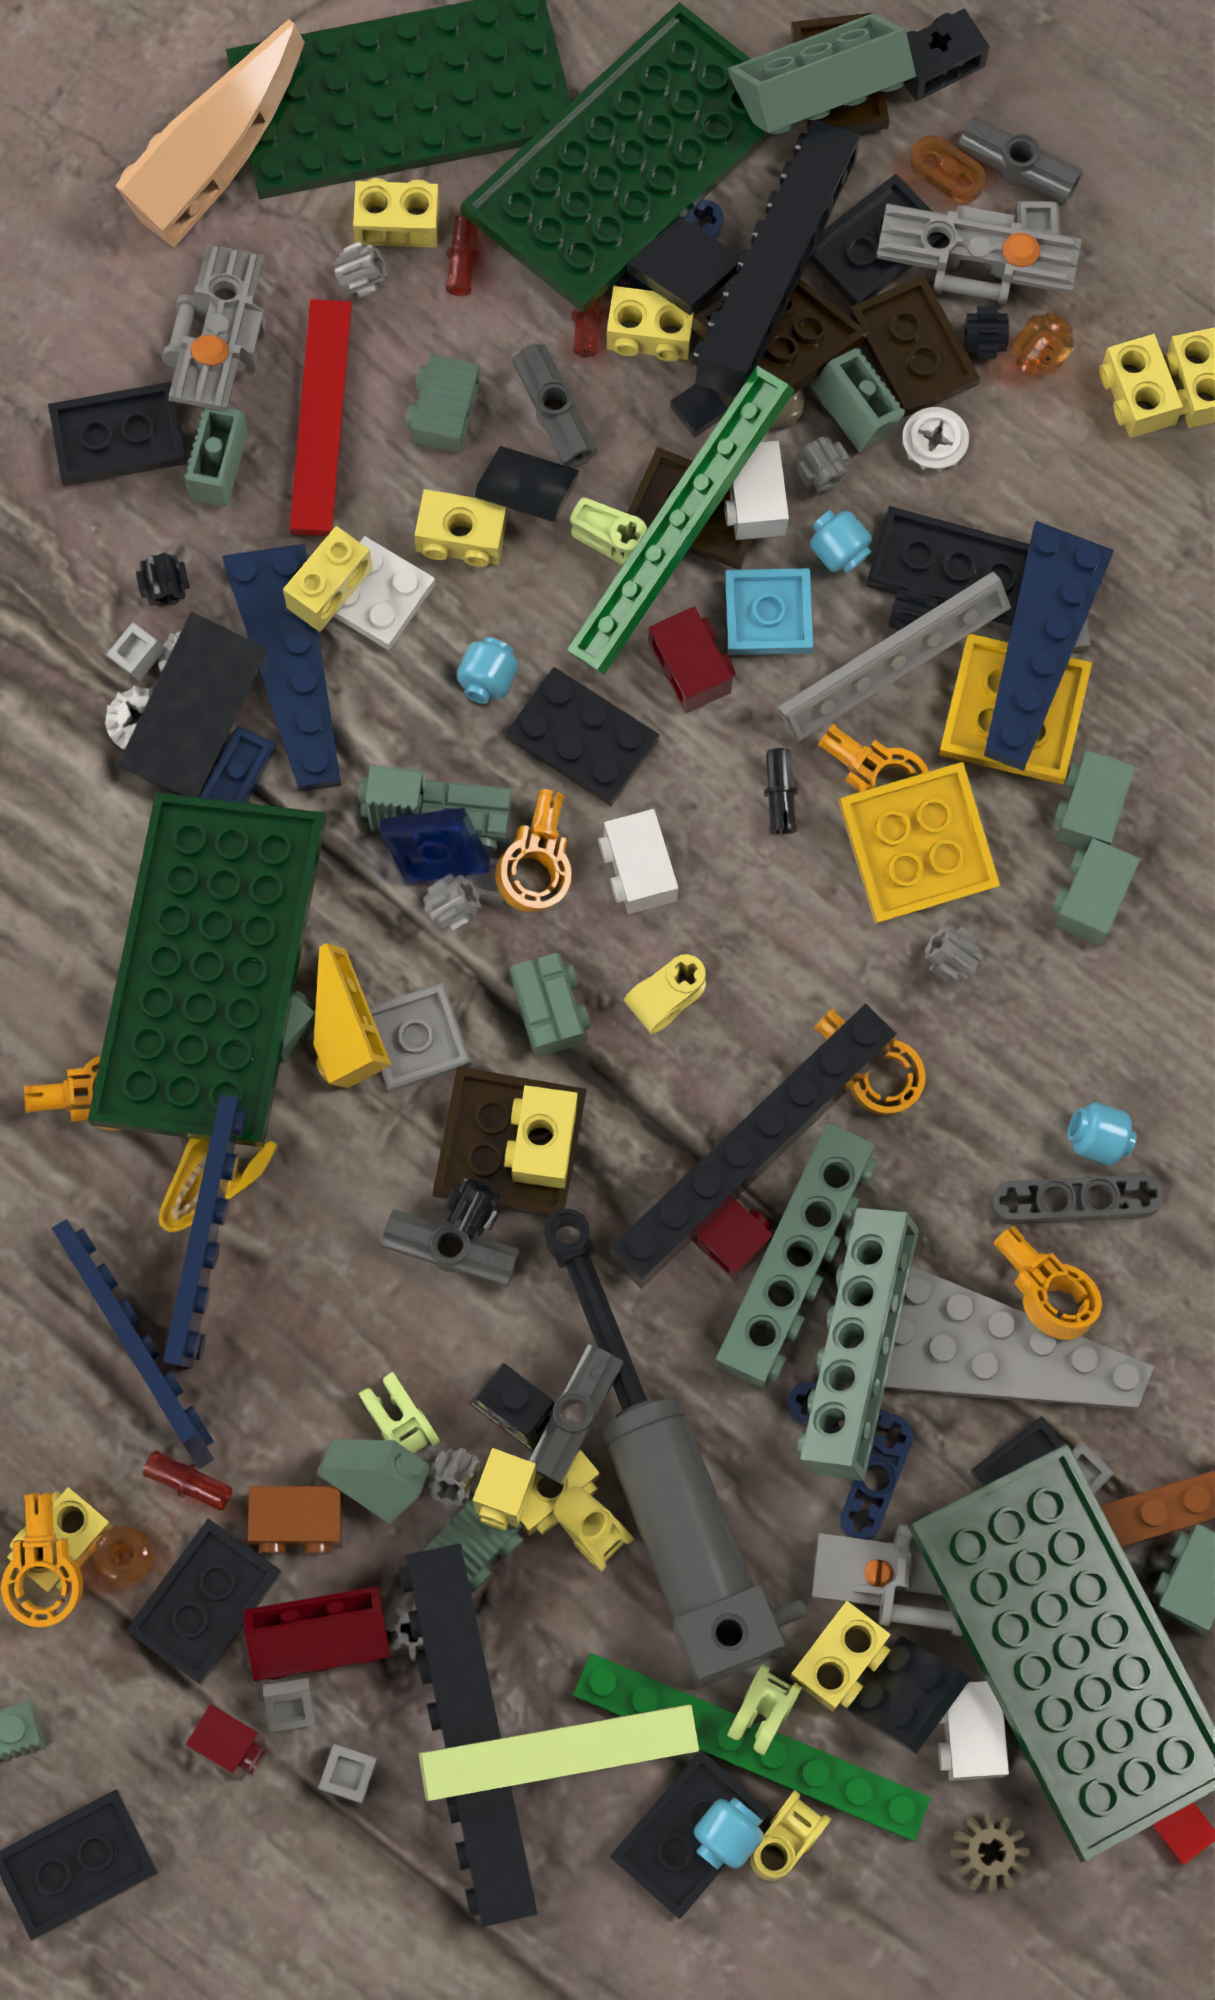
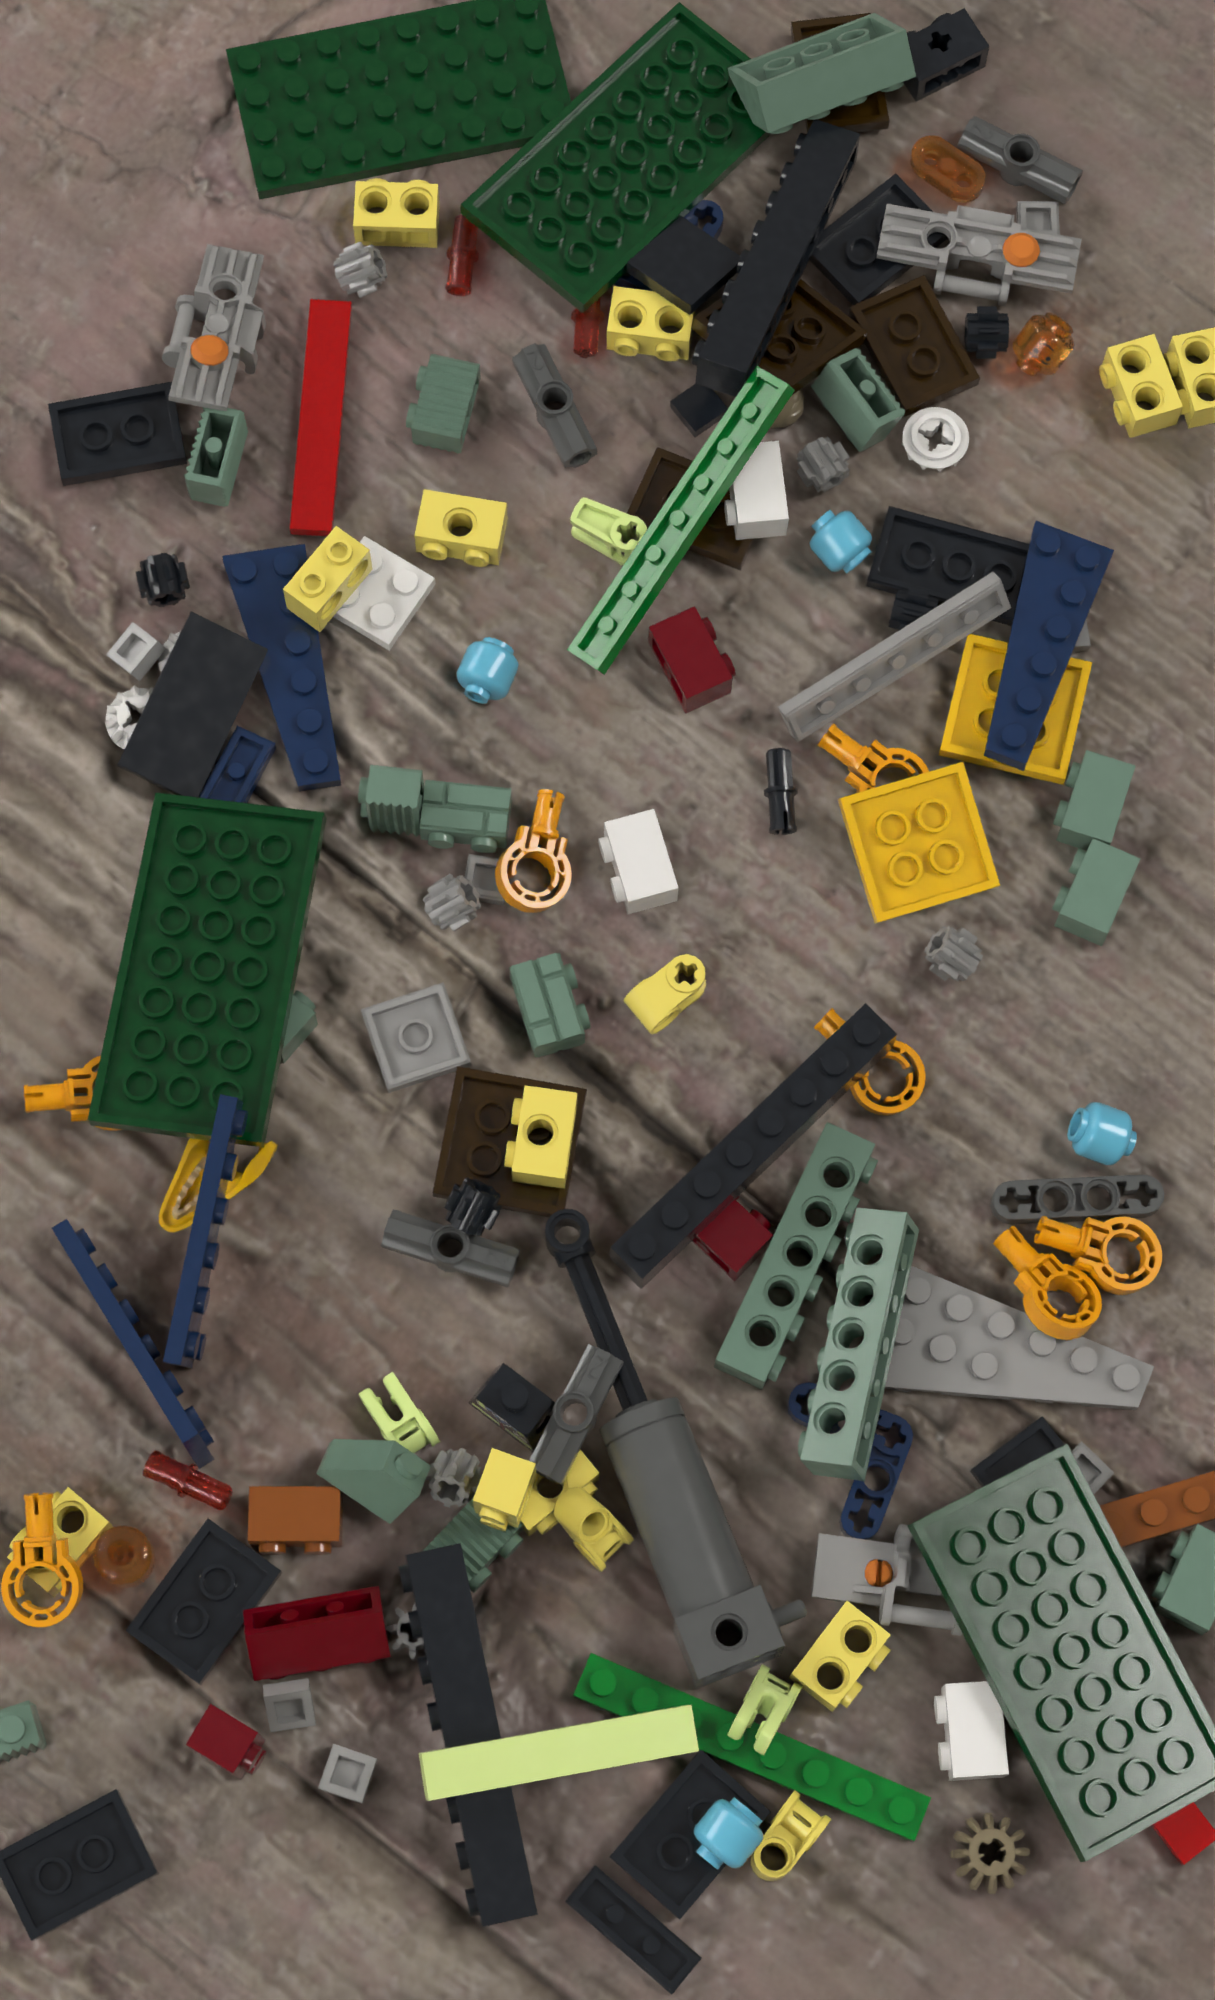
(210, 140): light nougat wedge -> none
(344, 1026): yellow slope -> none
(434, 845): clear blue plate -> none
(526, 483): black tile -> none
(582, 736): black plate -> none
(633, 1929): none -> black tile
(768, 611): medium azure plate -> none
(908, 1694): black plate -> none
(1095, 1260): none -> light orange pin

